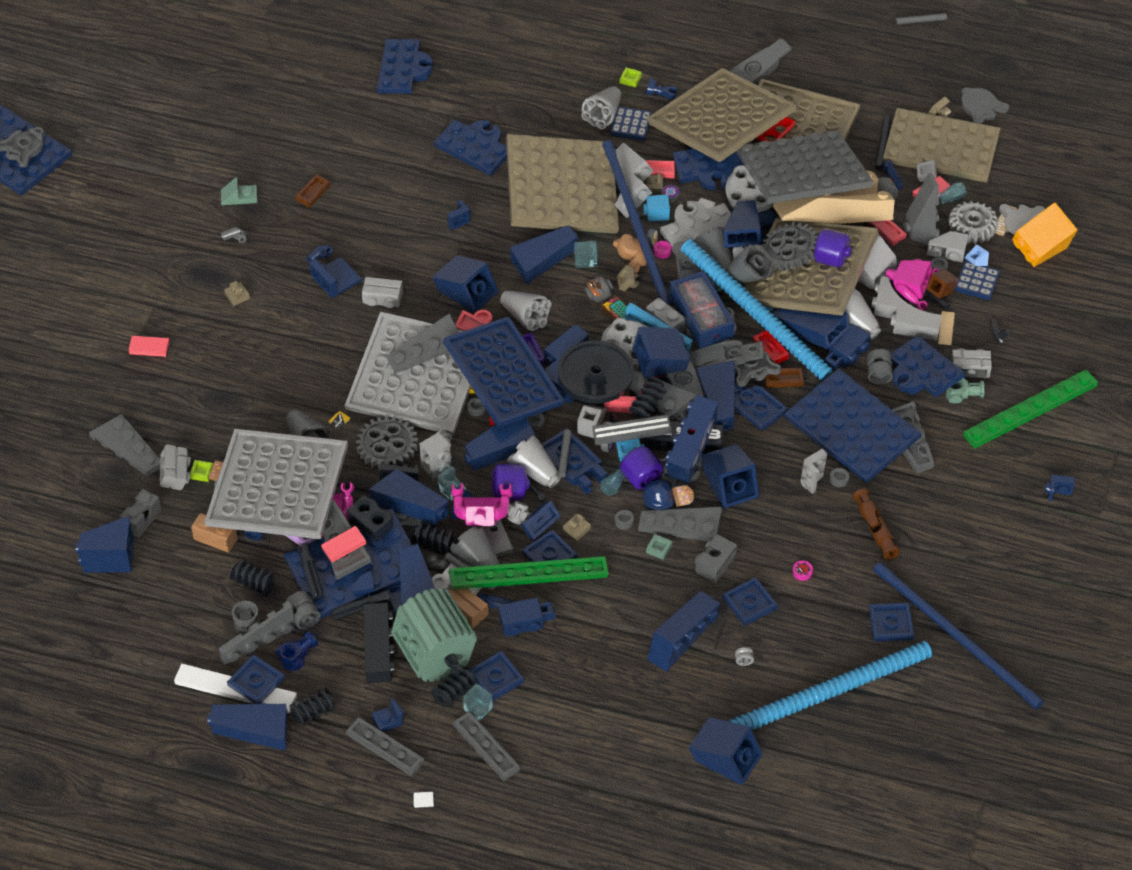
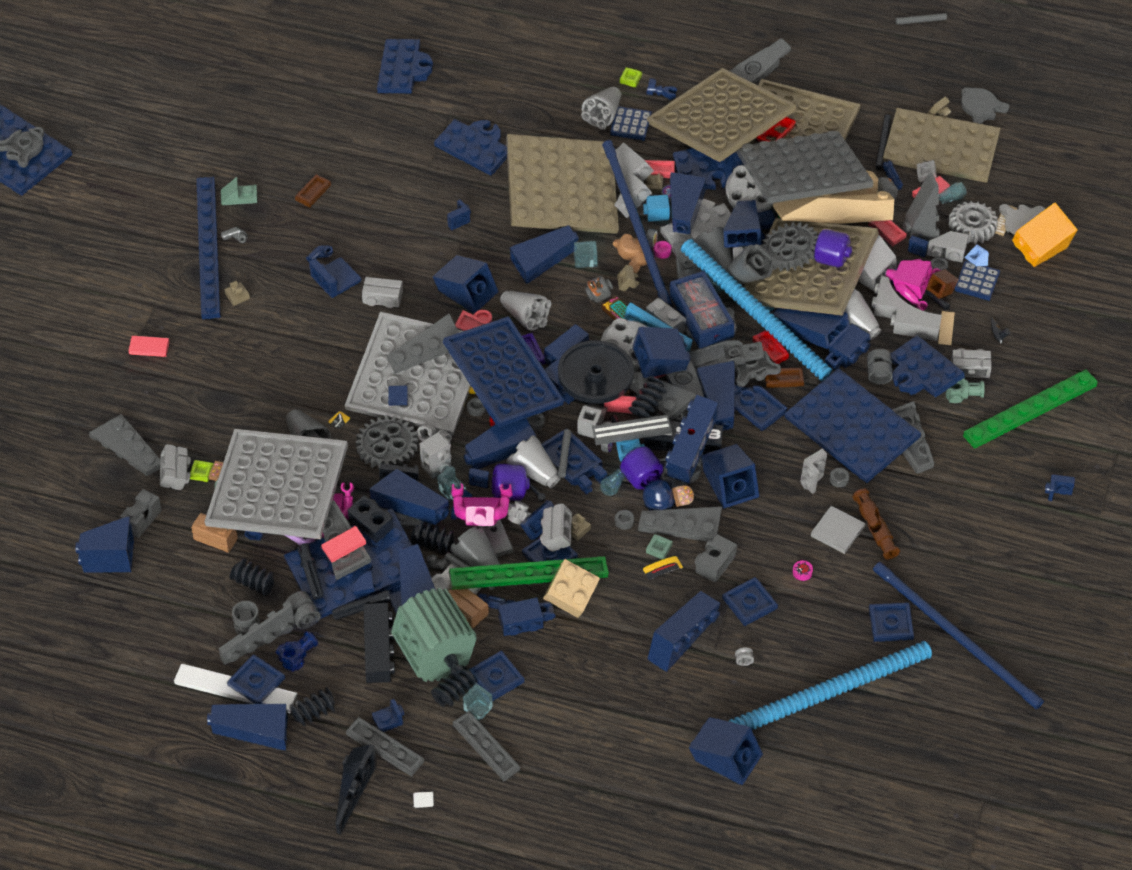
(208, 248): none -> dark blue plate
(356, 775): none -> black wedge
(397, 395): none -> dark blue tile
(421, 431): none -> light grey bush
(479, 478): none -> dark blue tile
(556, 527): none -> light grey brick
(571, 588): none -> tan brick
(662, 567): none -> sticker
(686, 199): none -> dark blue slope
(837, 529): none -> light grey tile
(918, 246): none -> dark blue tile

